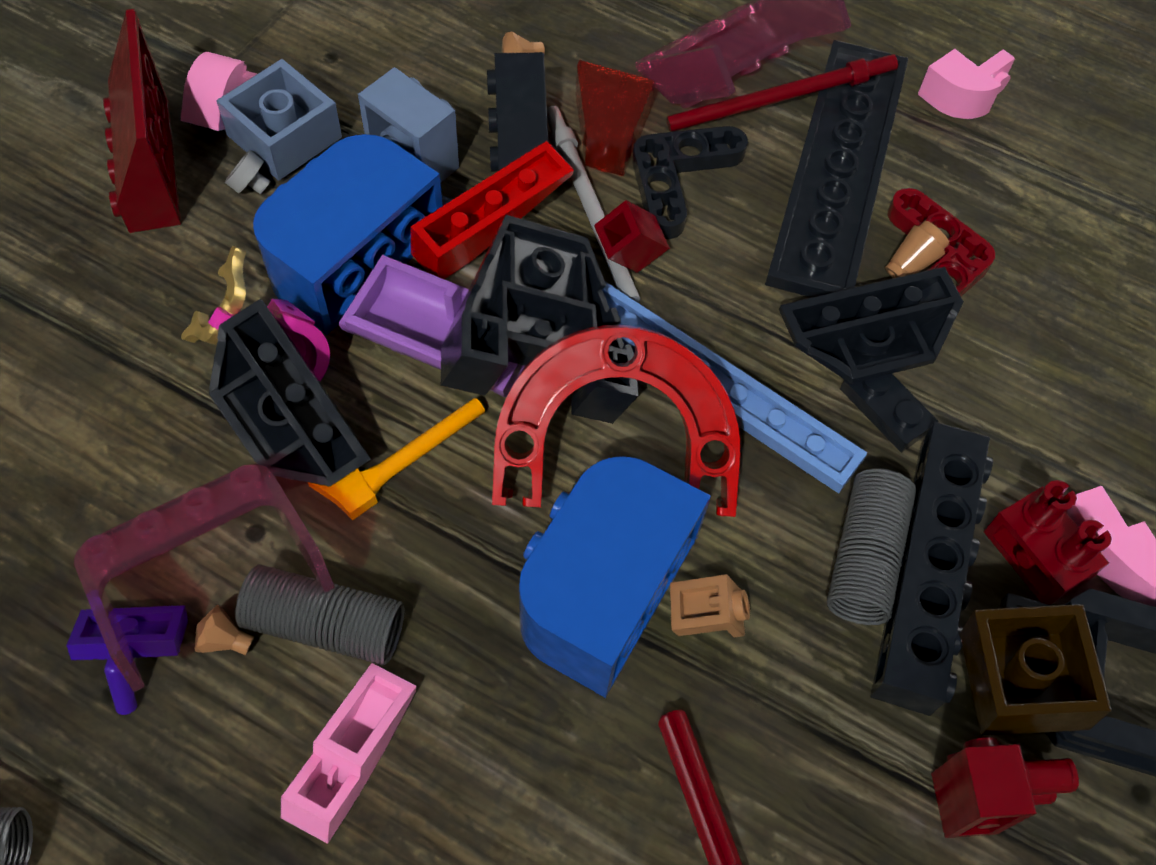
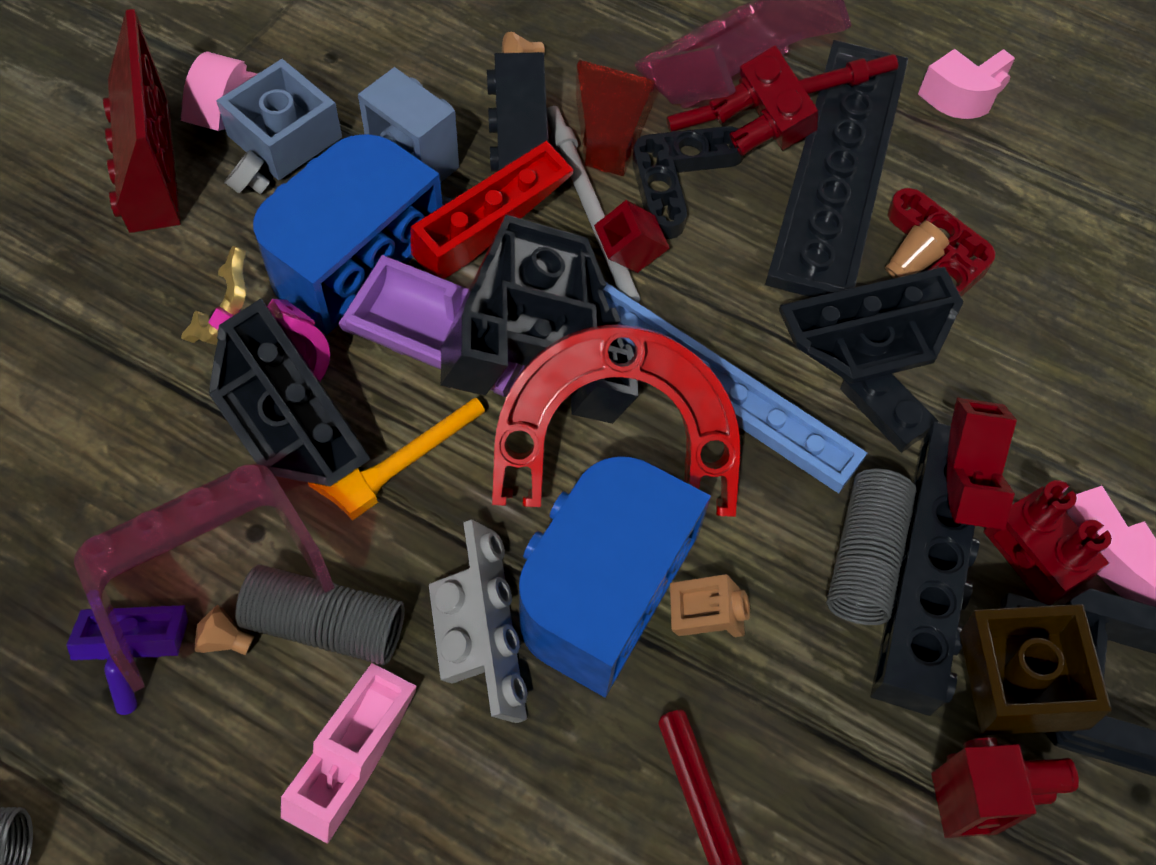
(476, 625): none -> light grey bracket
(777, 96): none -> dark red brick
(976, 462): none -> dark red brick

